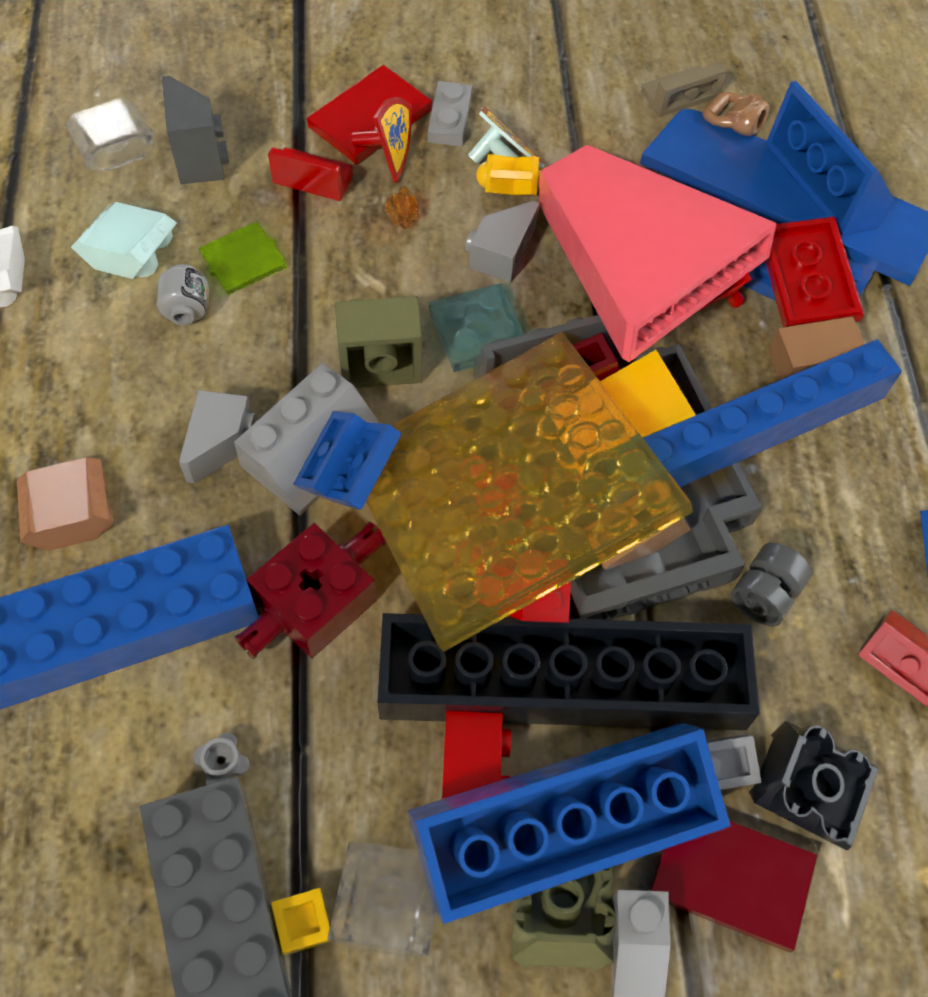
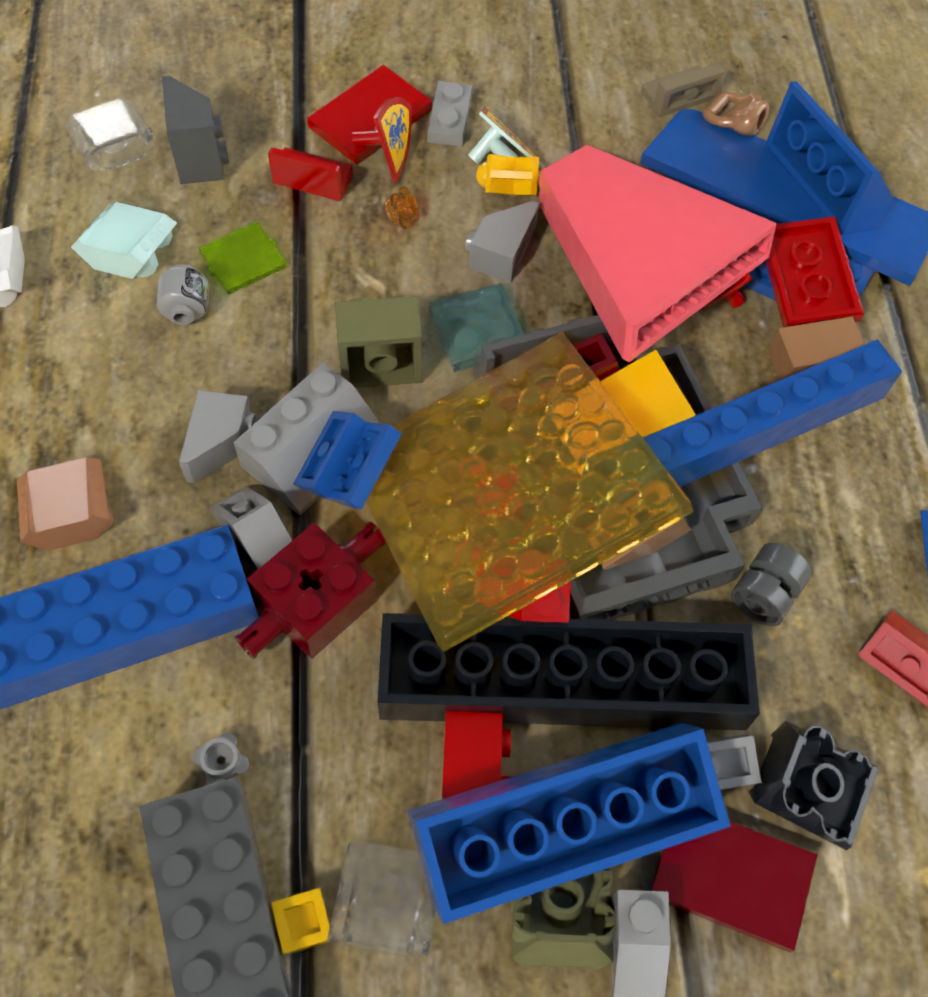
(253, 525): none -> light grey slope

